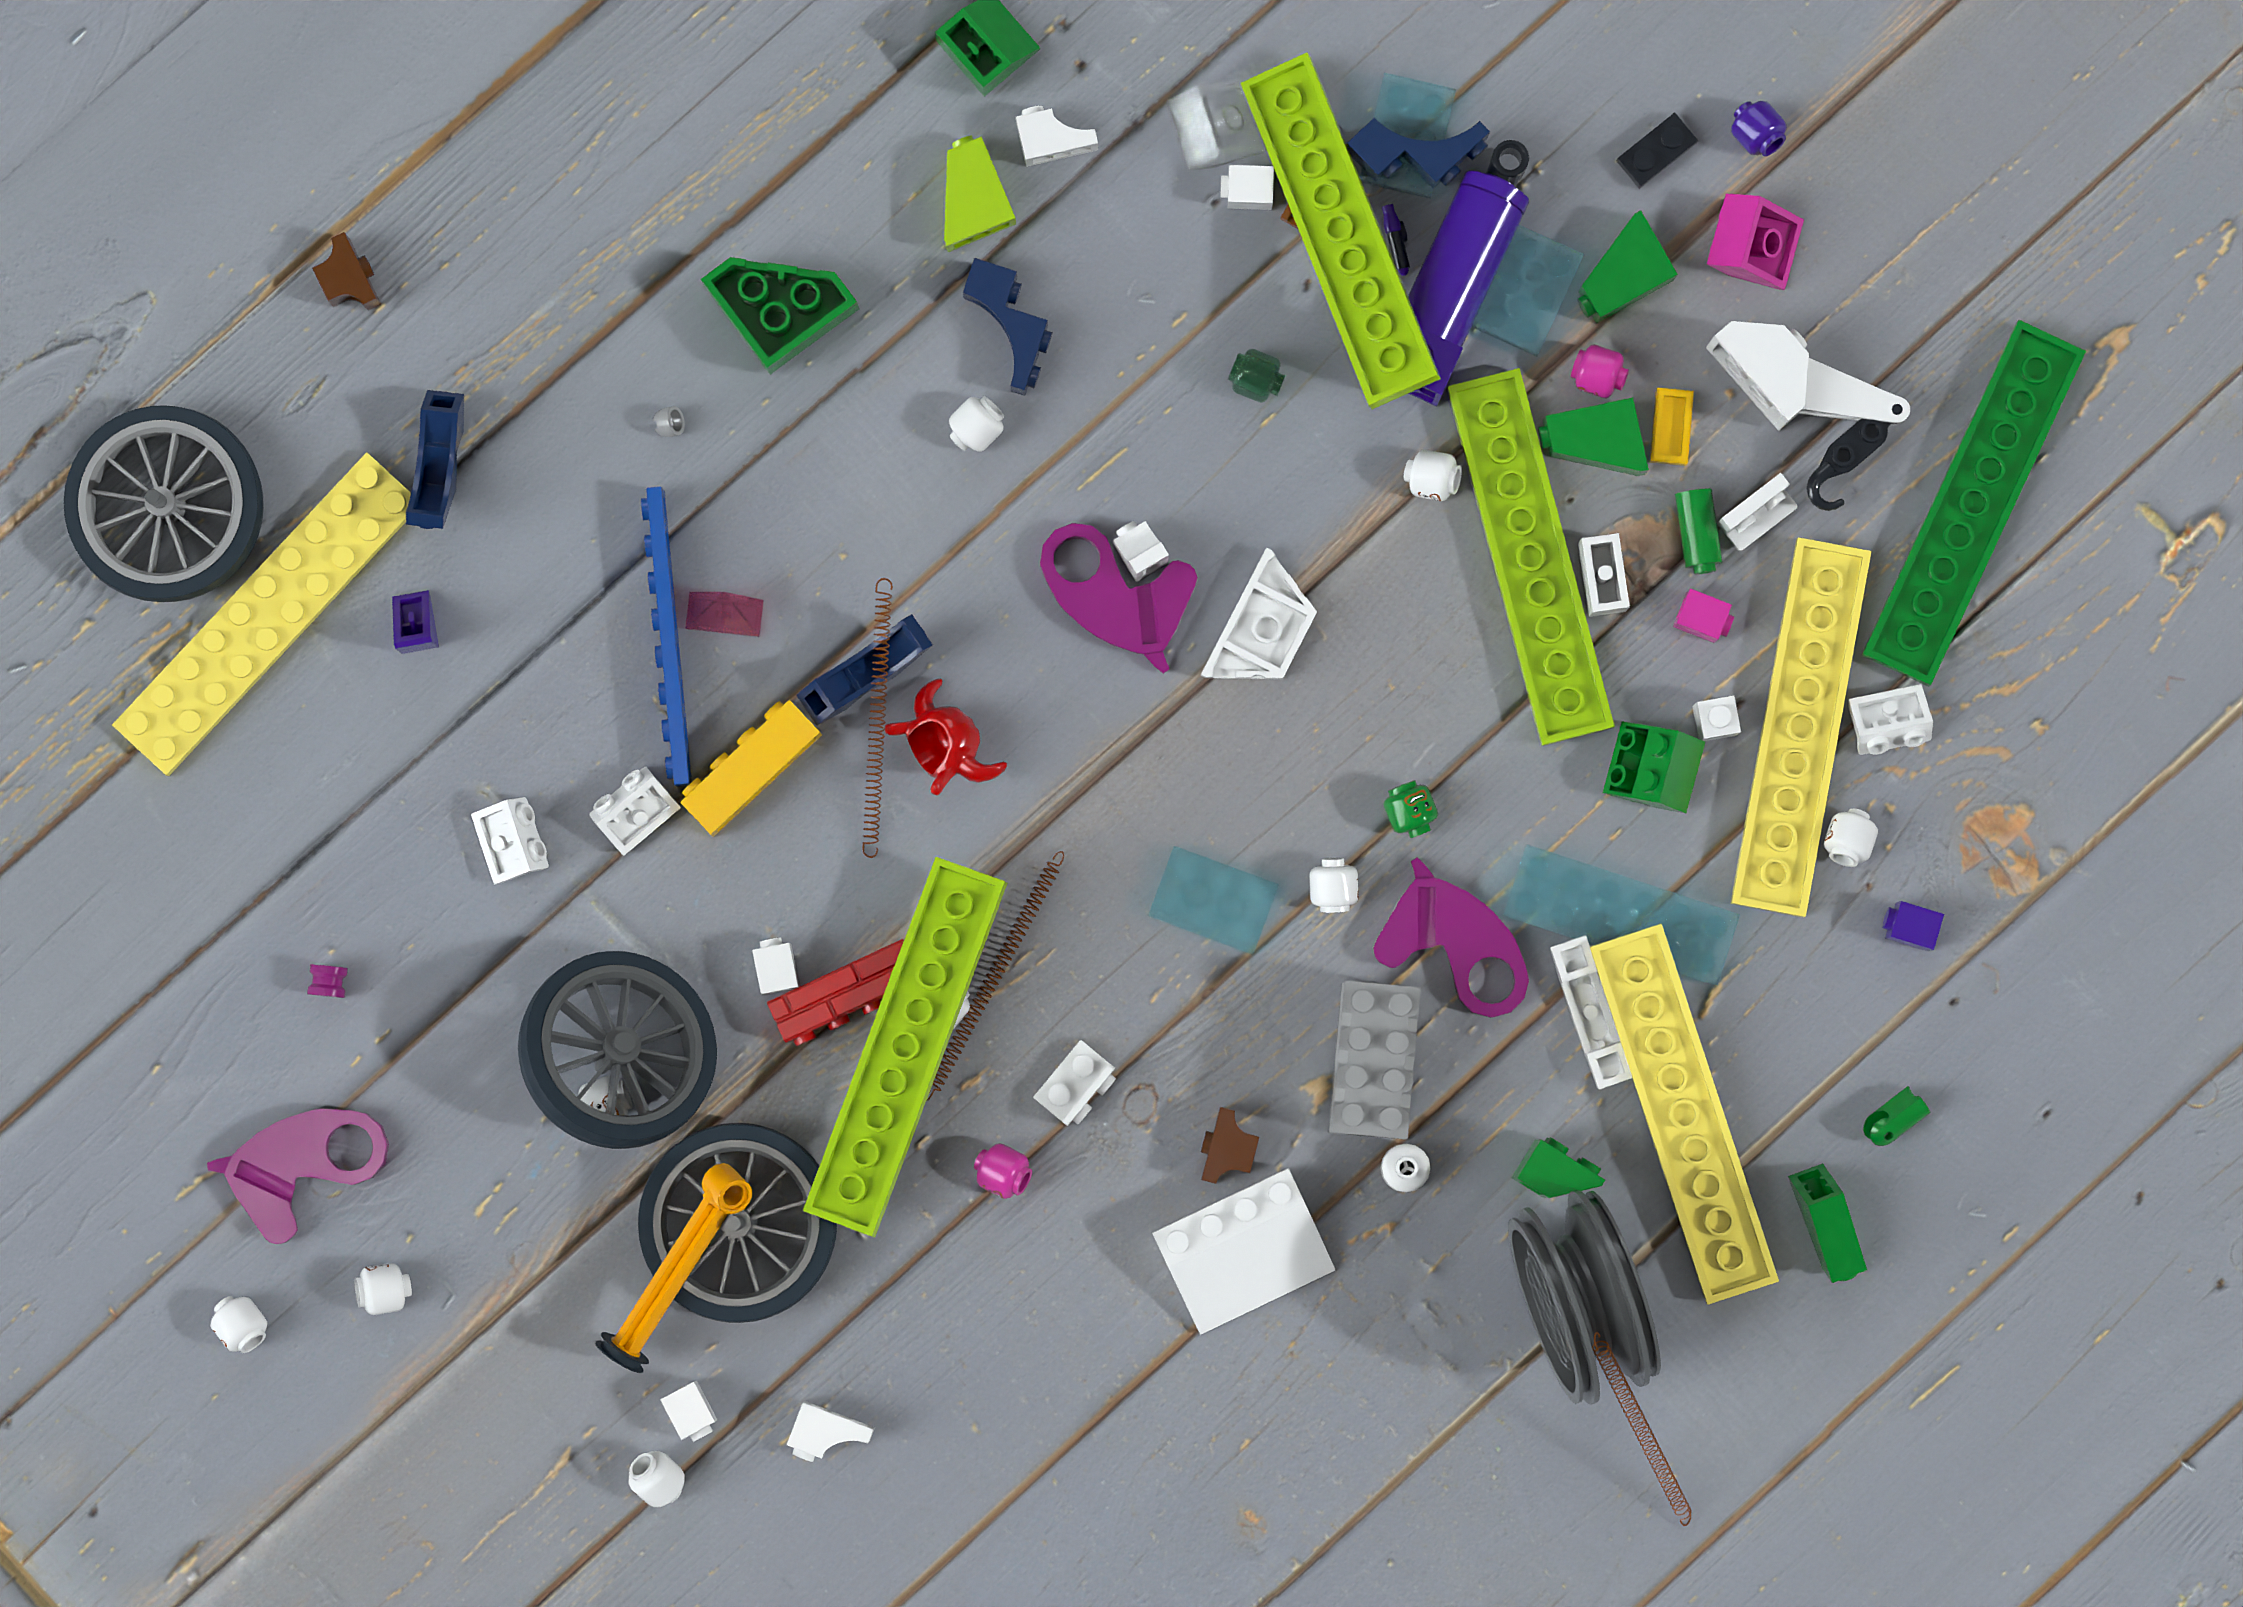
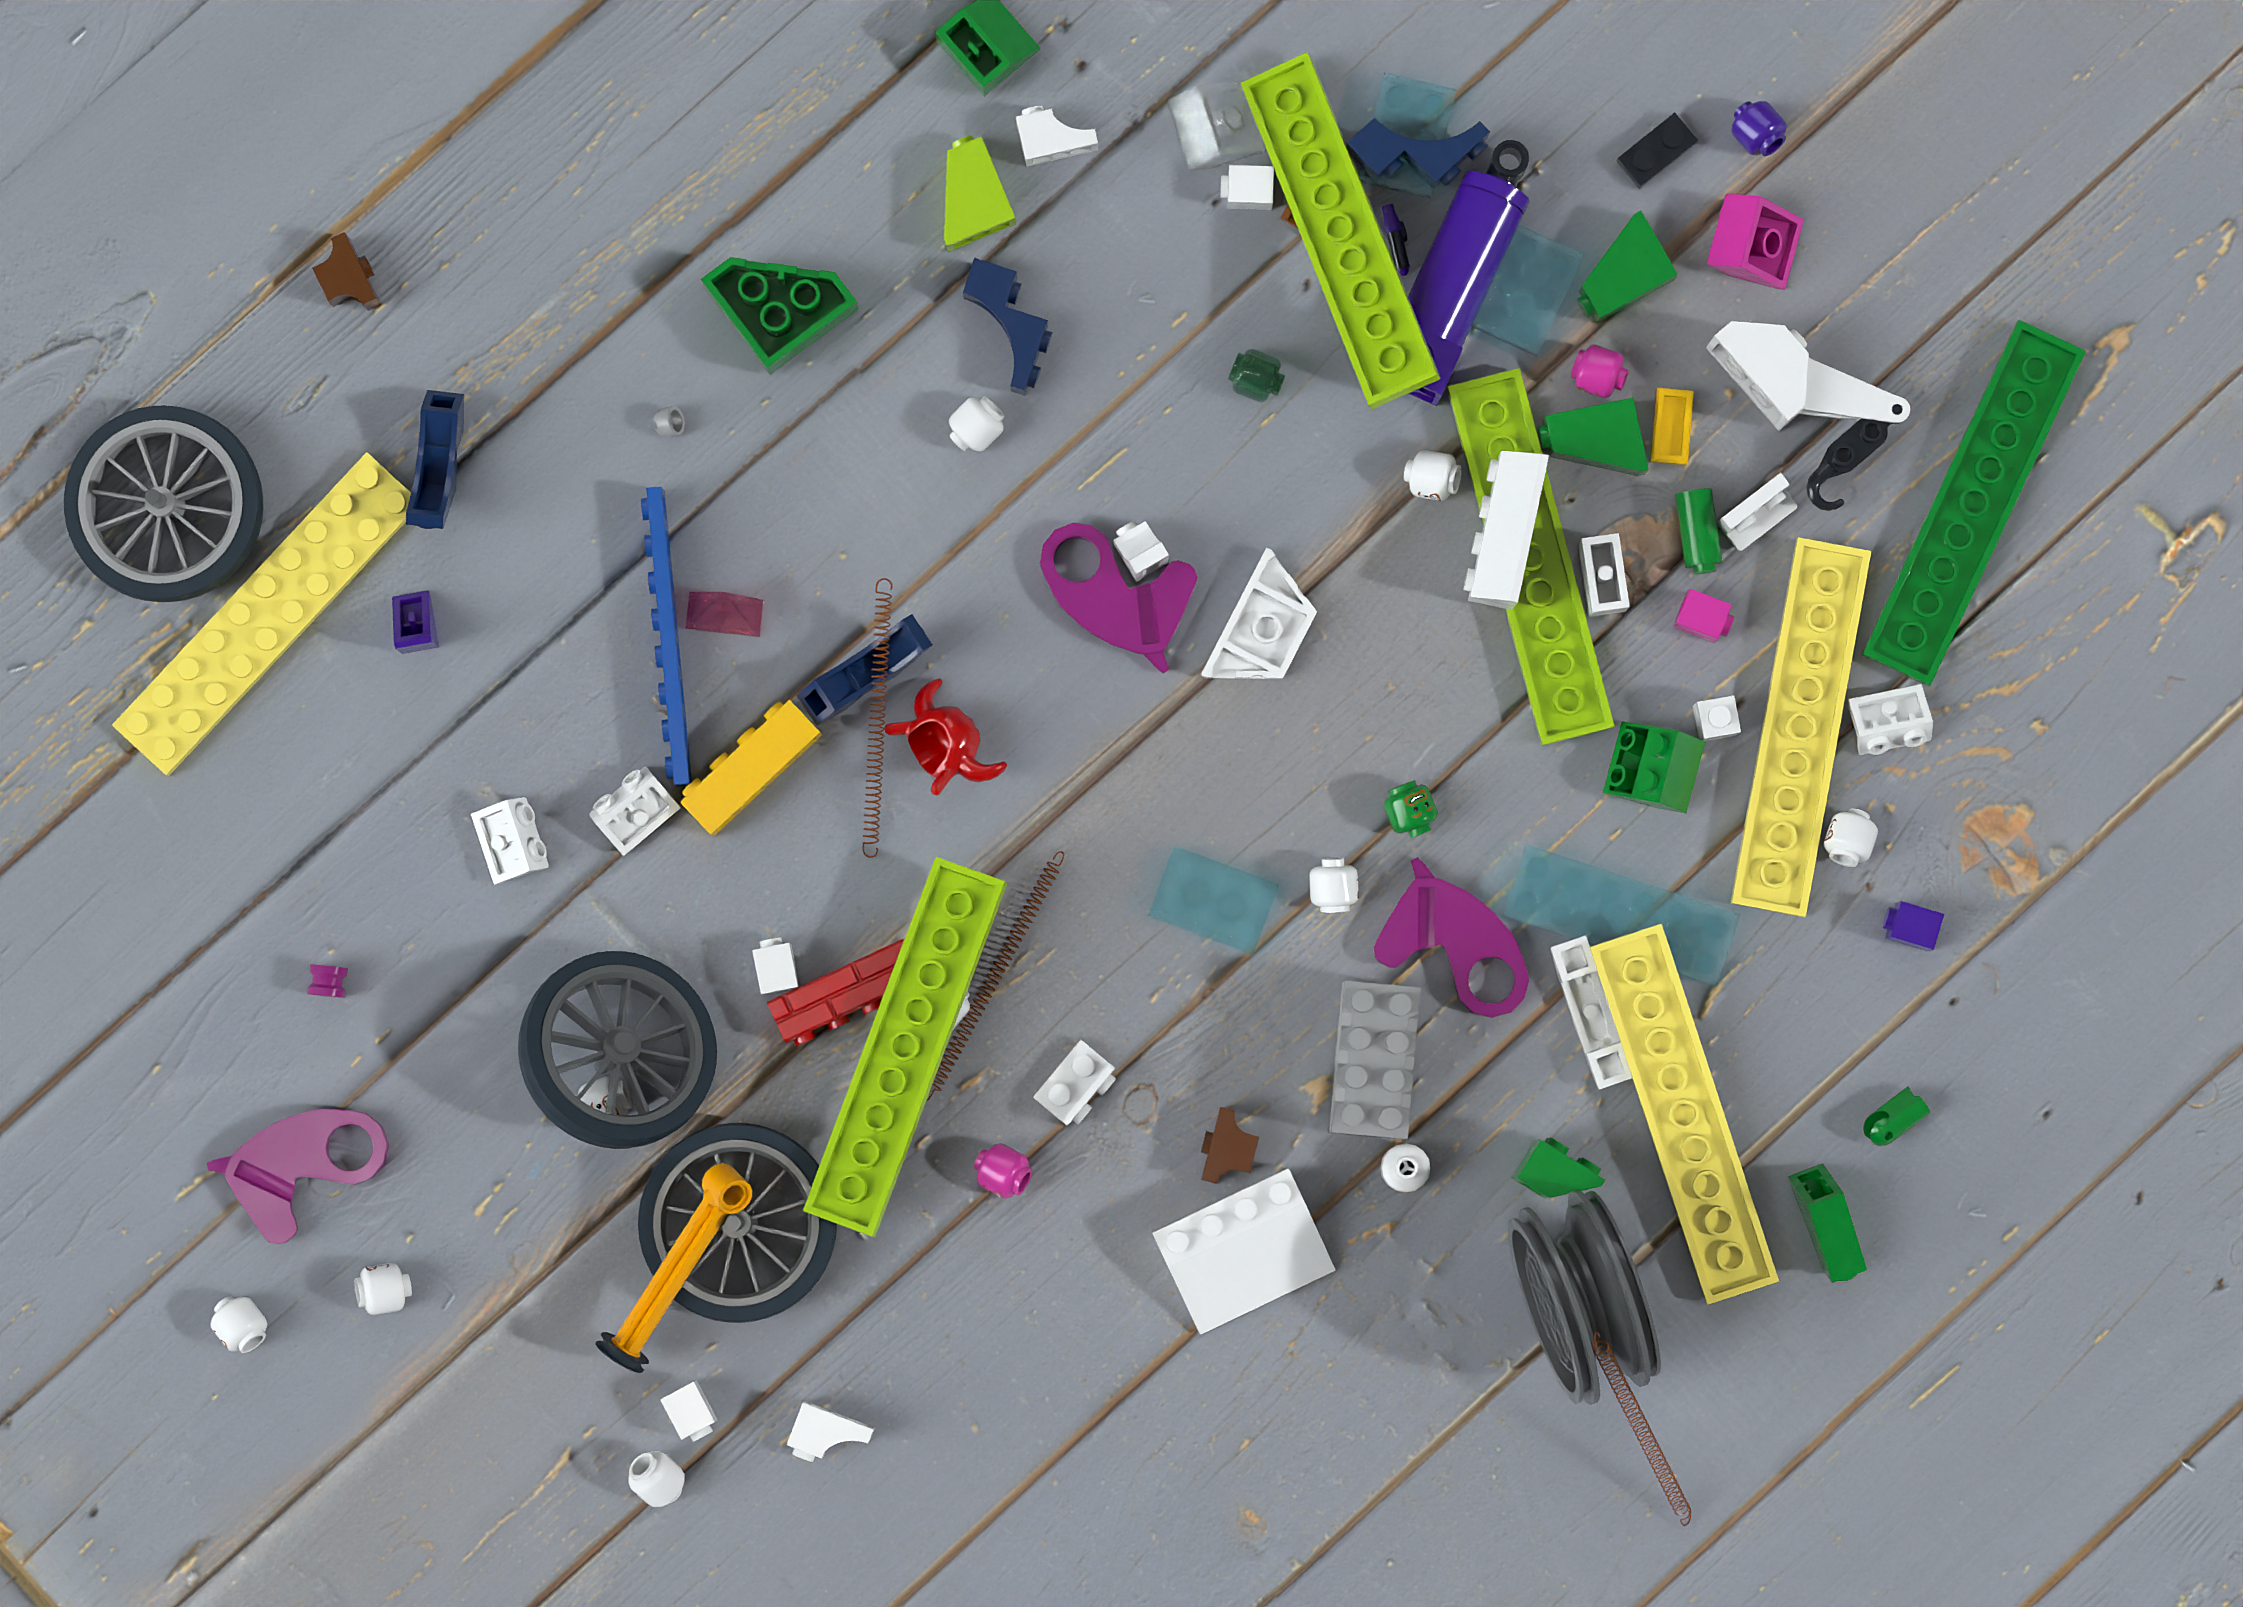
(1507, 528): none -> white slope

